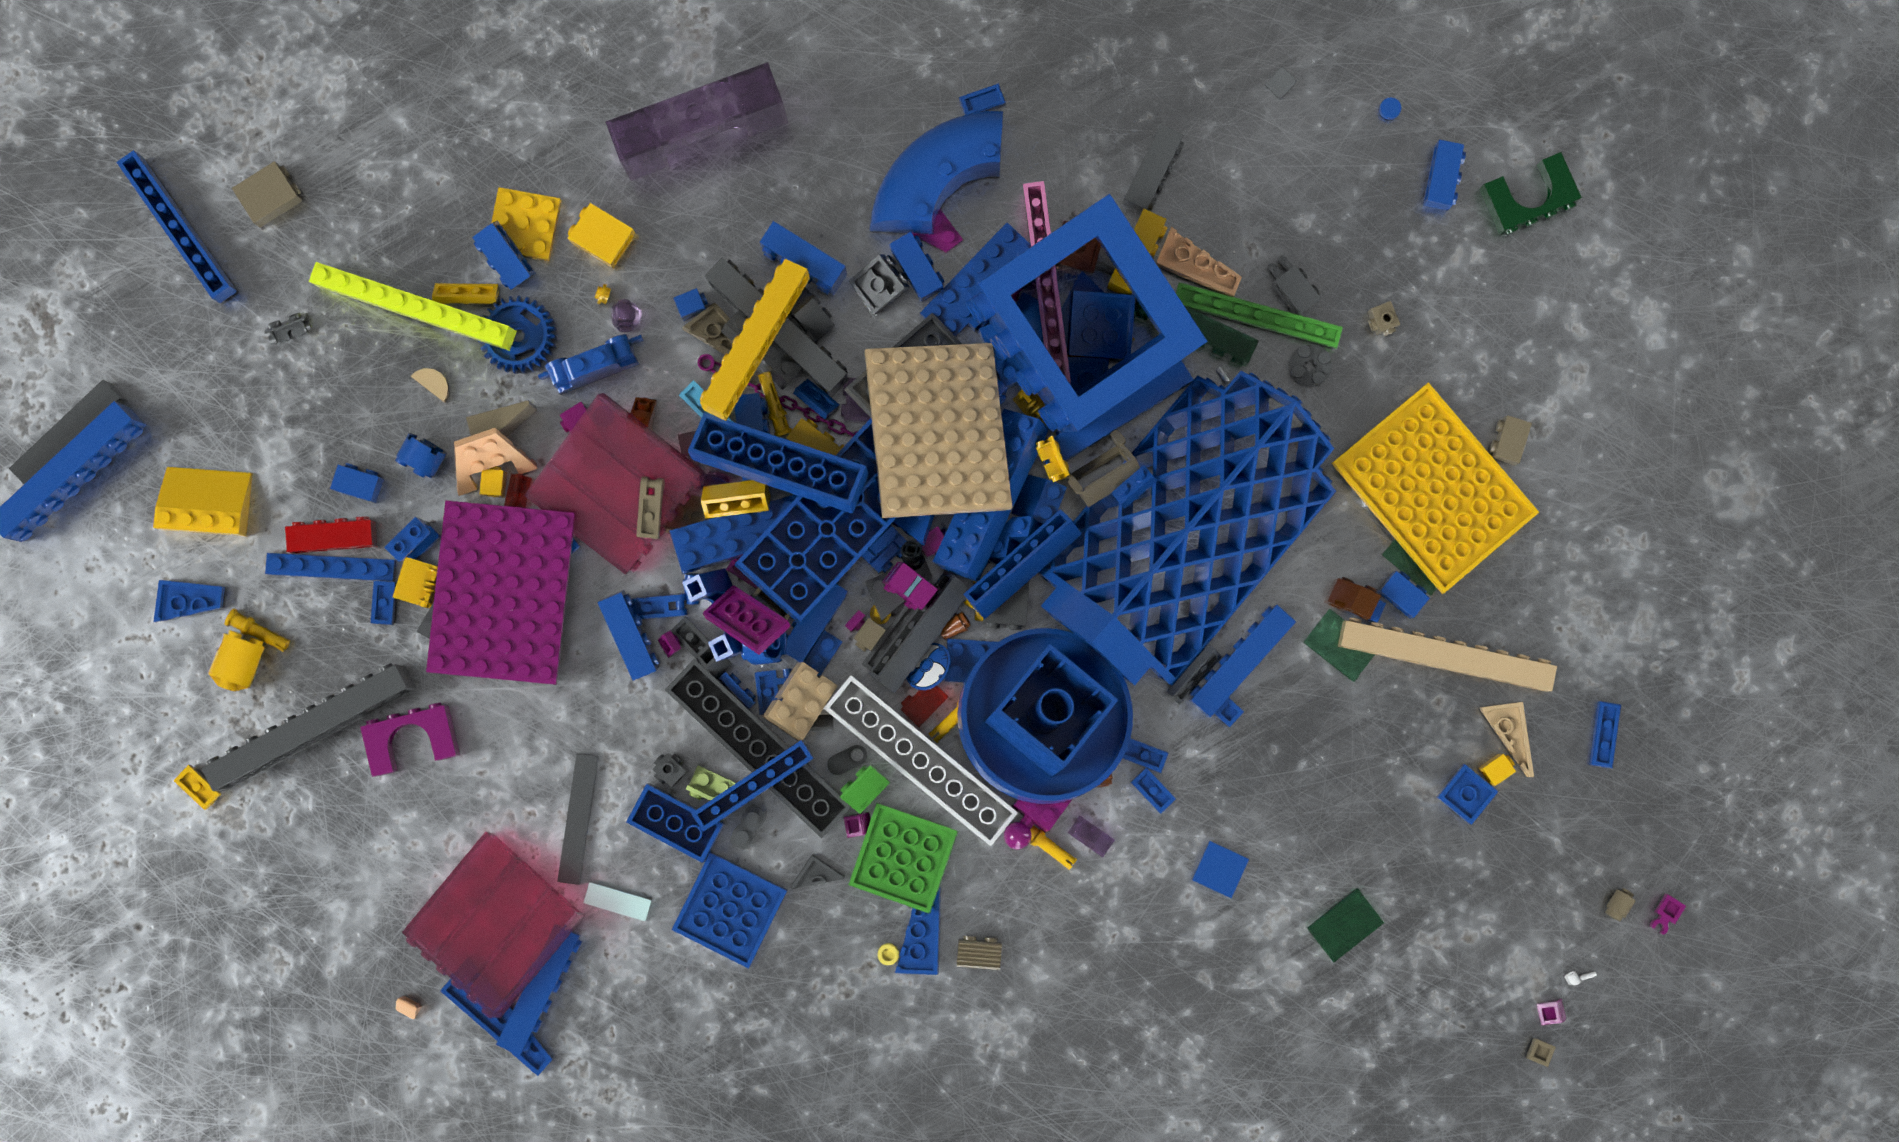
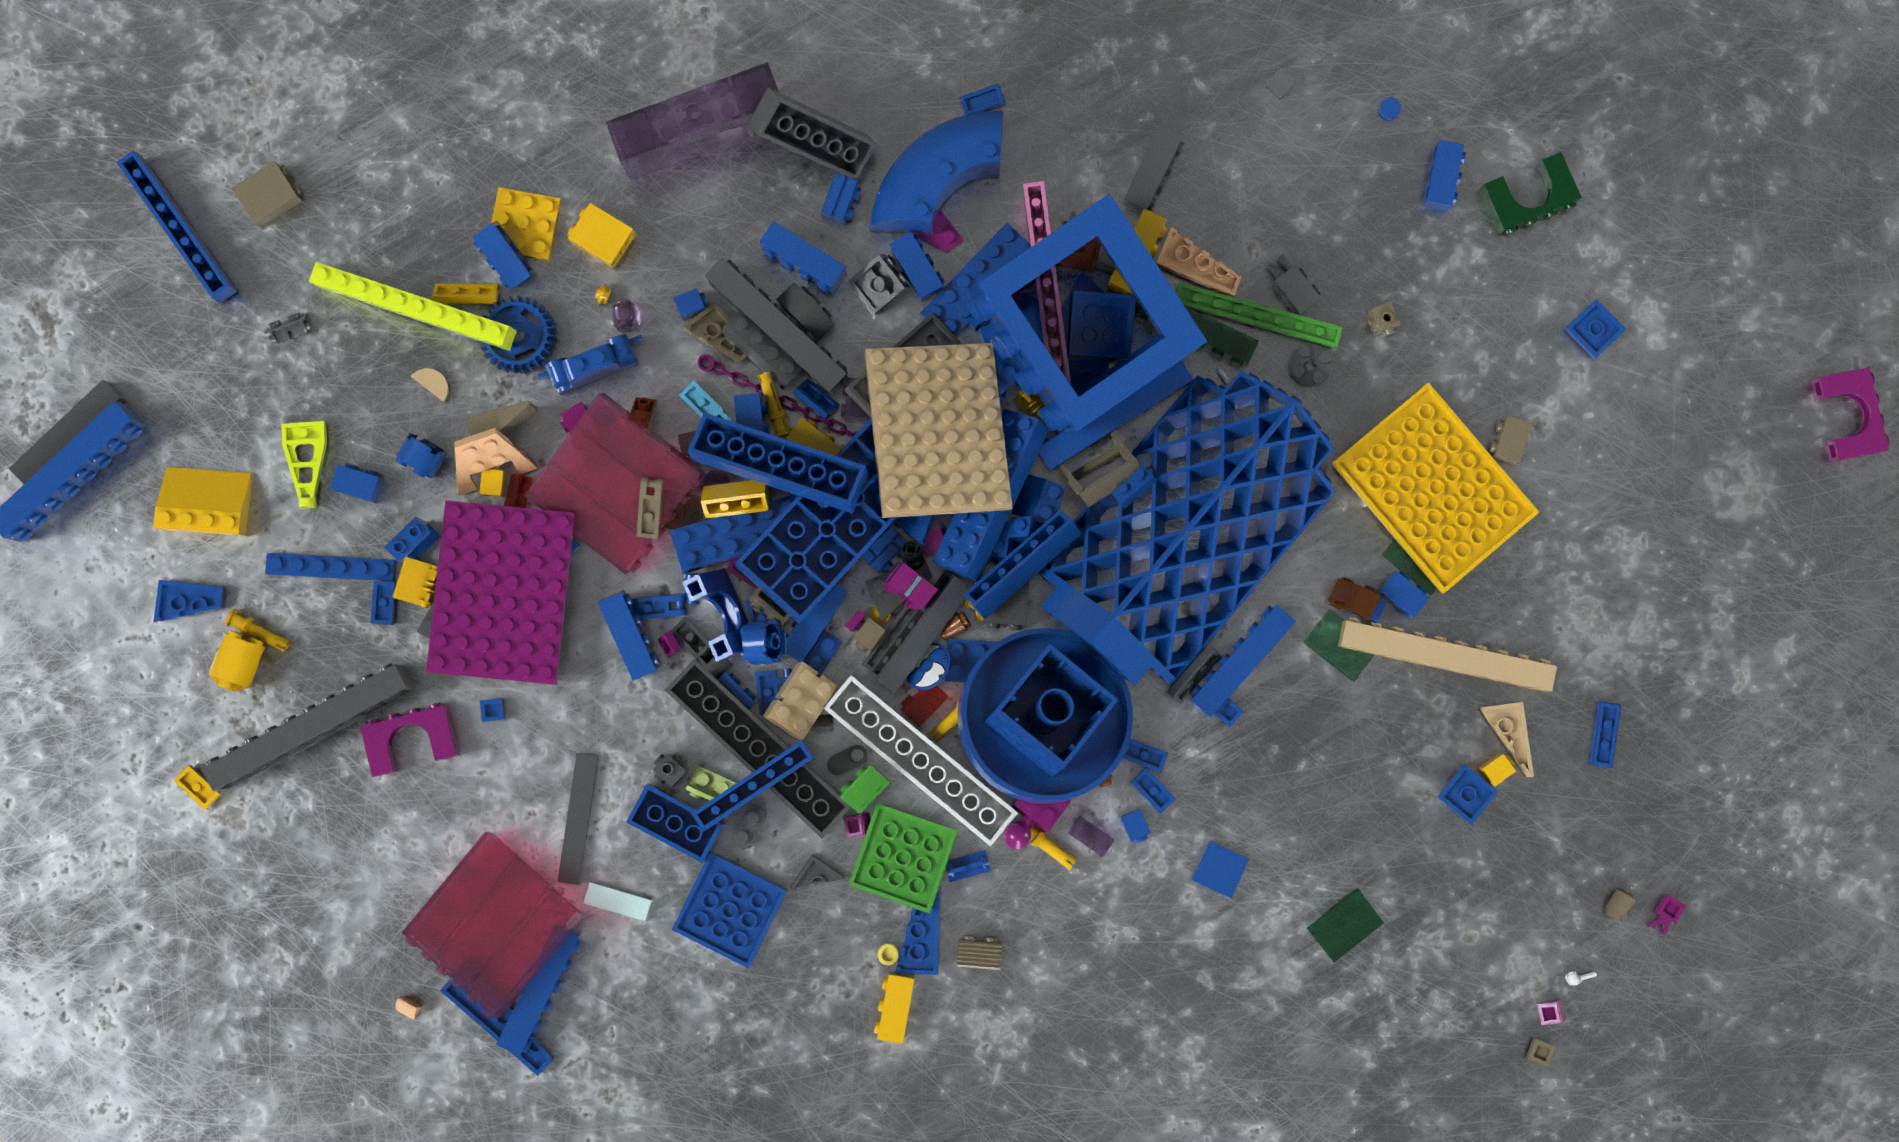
(303, 434): none -> neon yellow plate
(331, 536): red brick -> none
(492, 710): none -> blue plate
(746, 619): magenta plate -> none
(754, 339): yellow brick -> none
(811, 134): none -> dark grey brick
(841, 198): none -> blue brick
(894, 1007): none -> yellow brick
(967, 866): none -> blue hinge
(1057, 468): yellow hinge -> none
(1135, 826): none -> blue brick
(1595, 329): none -> blue plate
(1859, 387): none -> magenta arch

